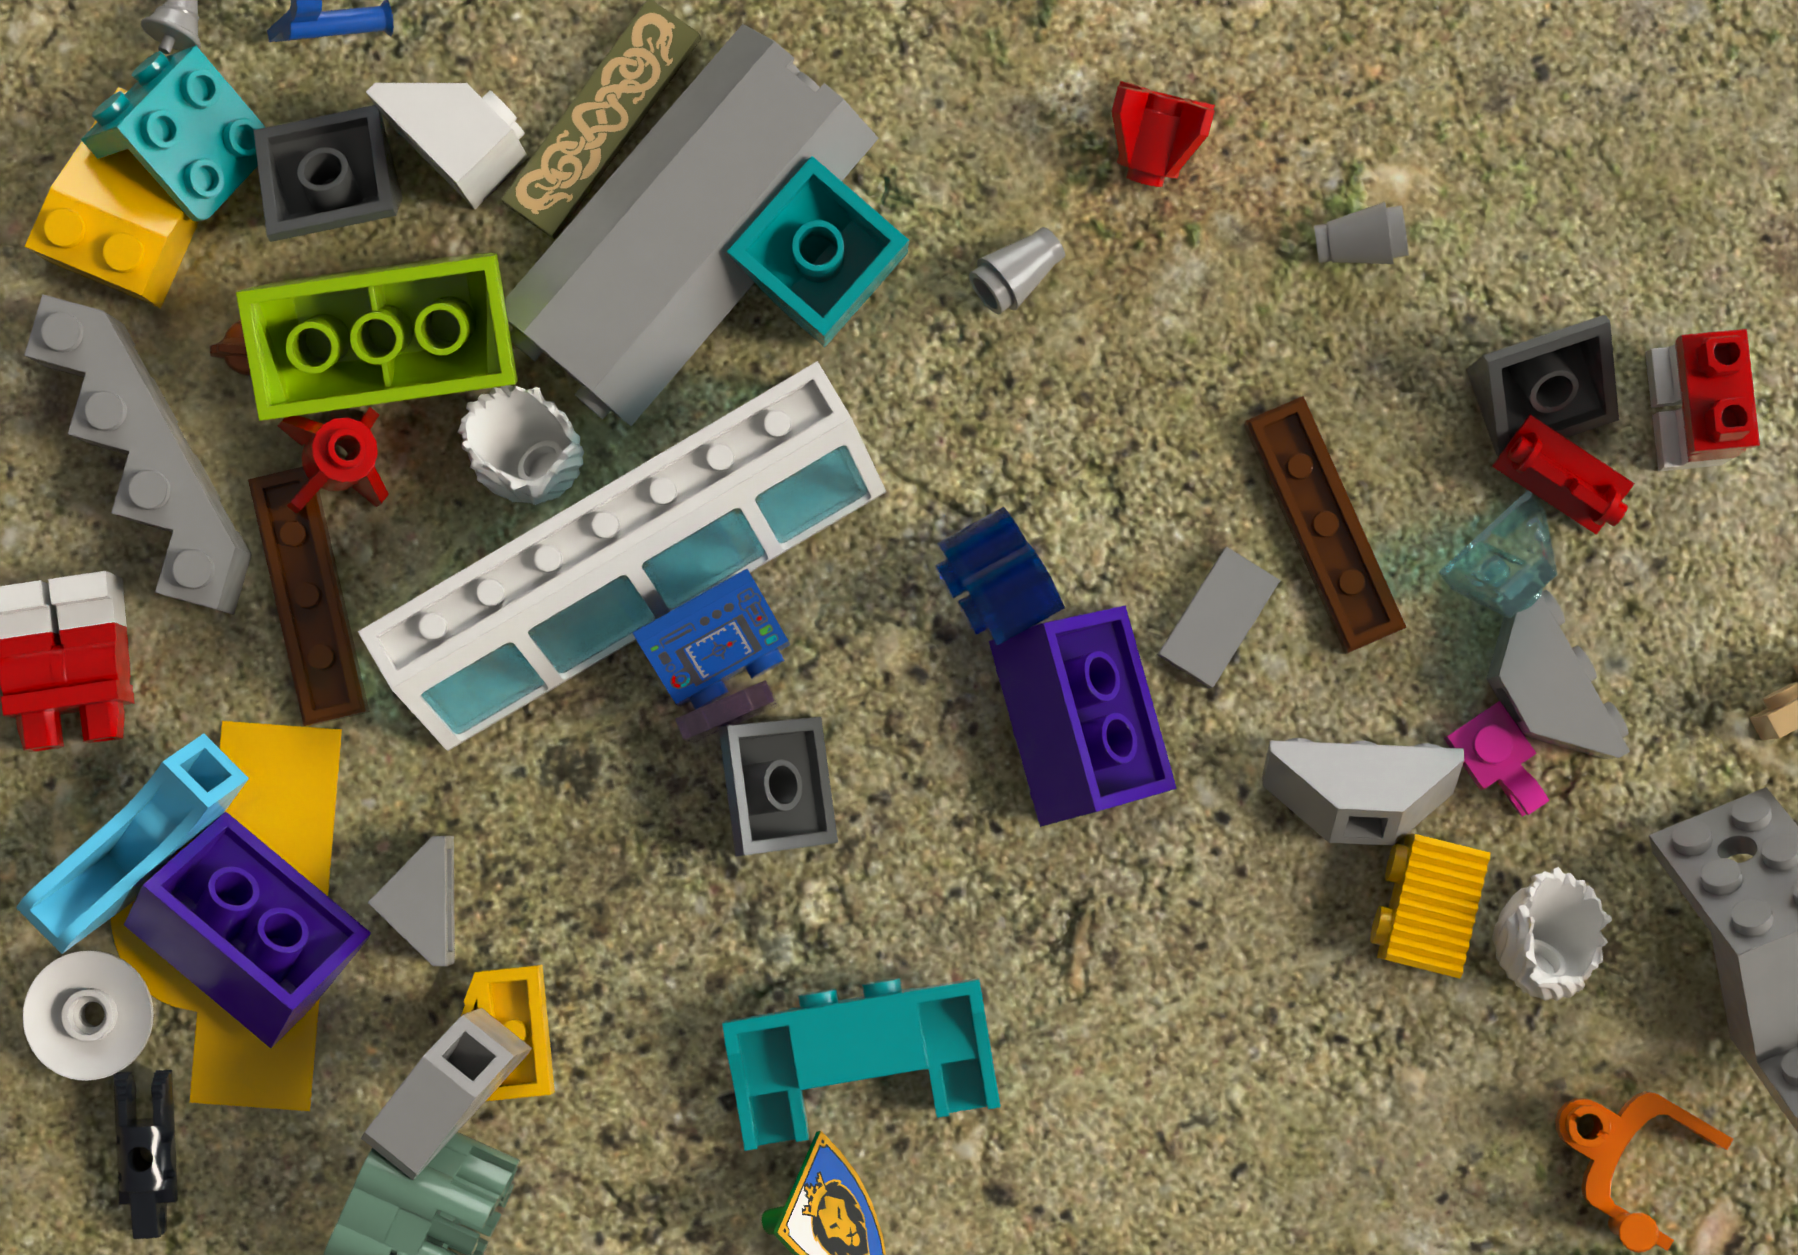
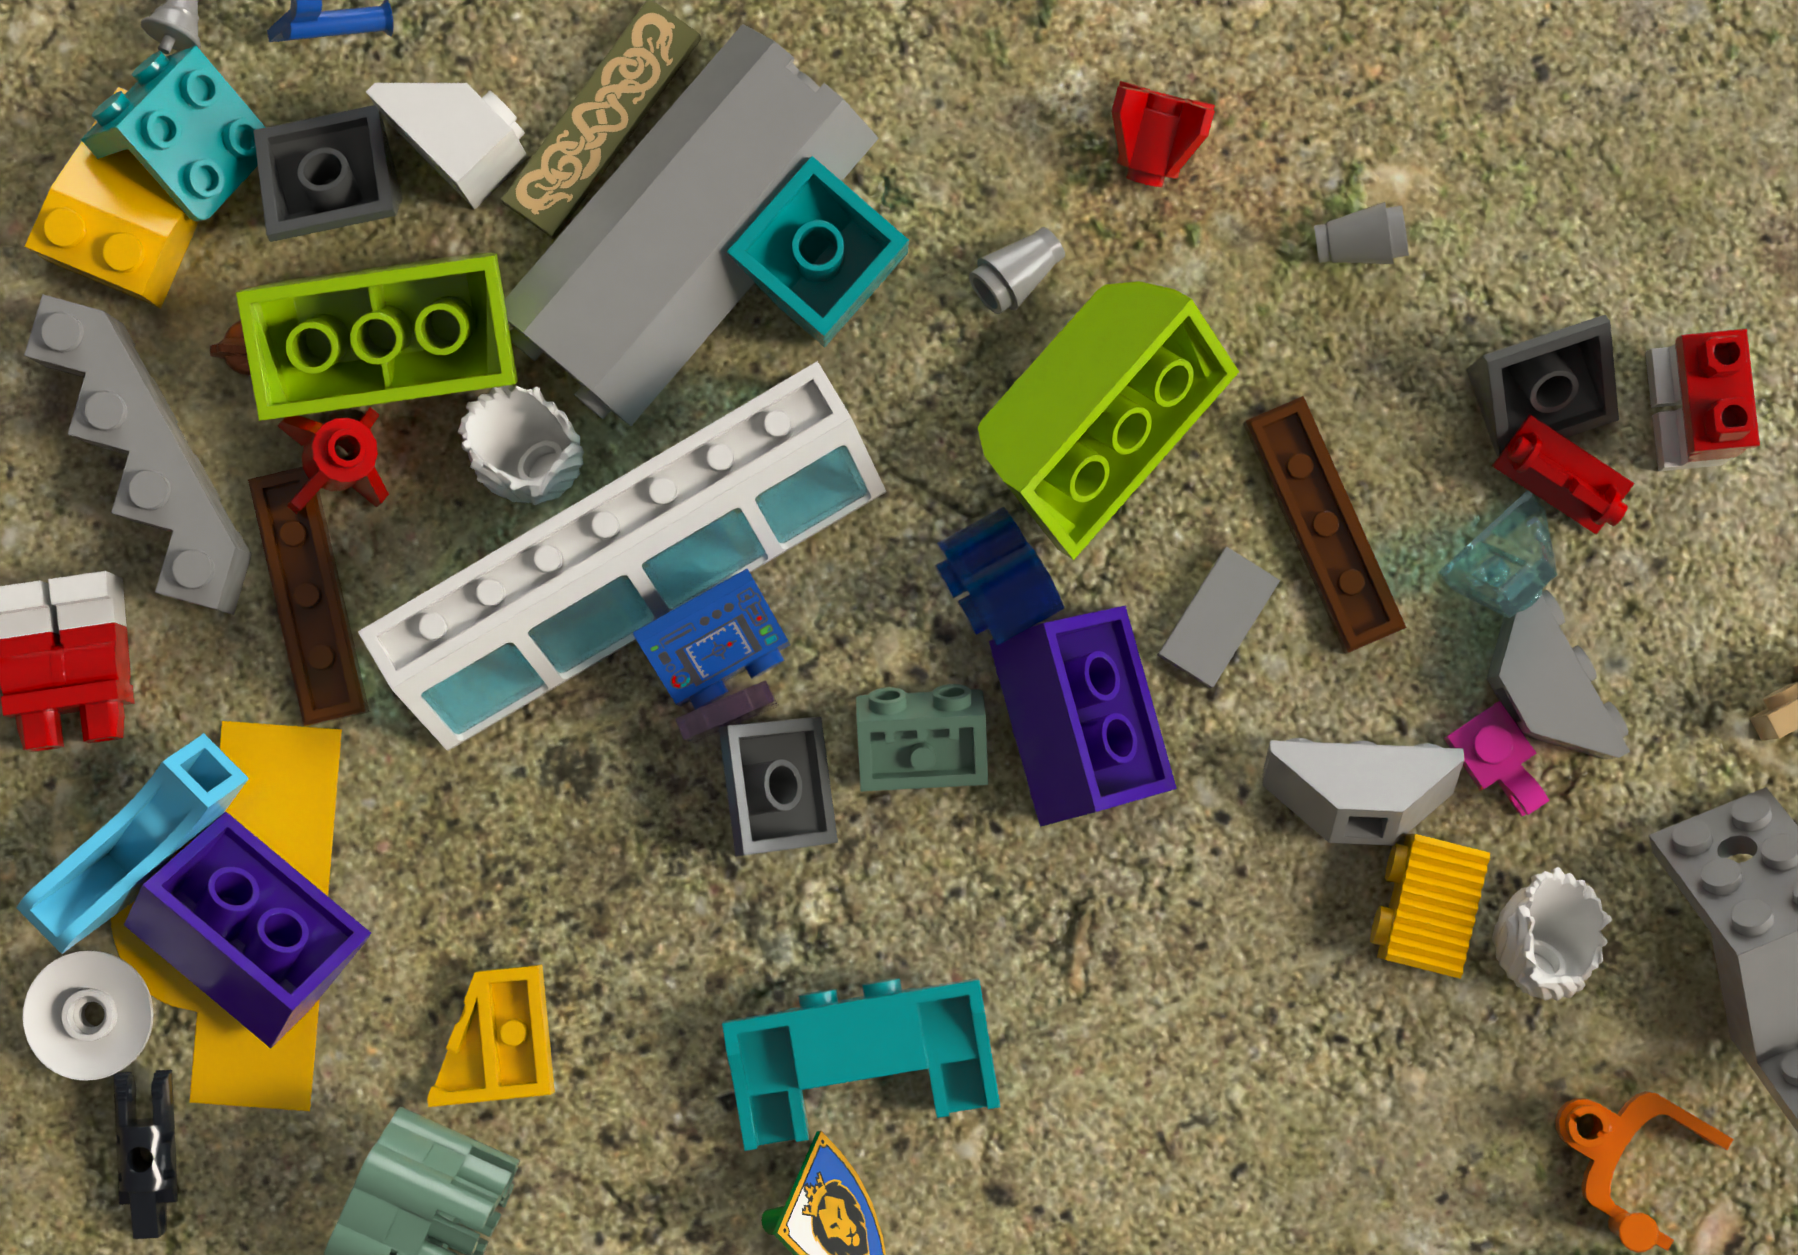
(421, 901): light grey slope -> none
(445, 1090): light grey slope -> none
(921, 738): none -> sand green bracket
(1104, 407): none -> lime windscreen

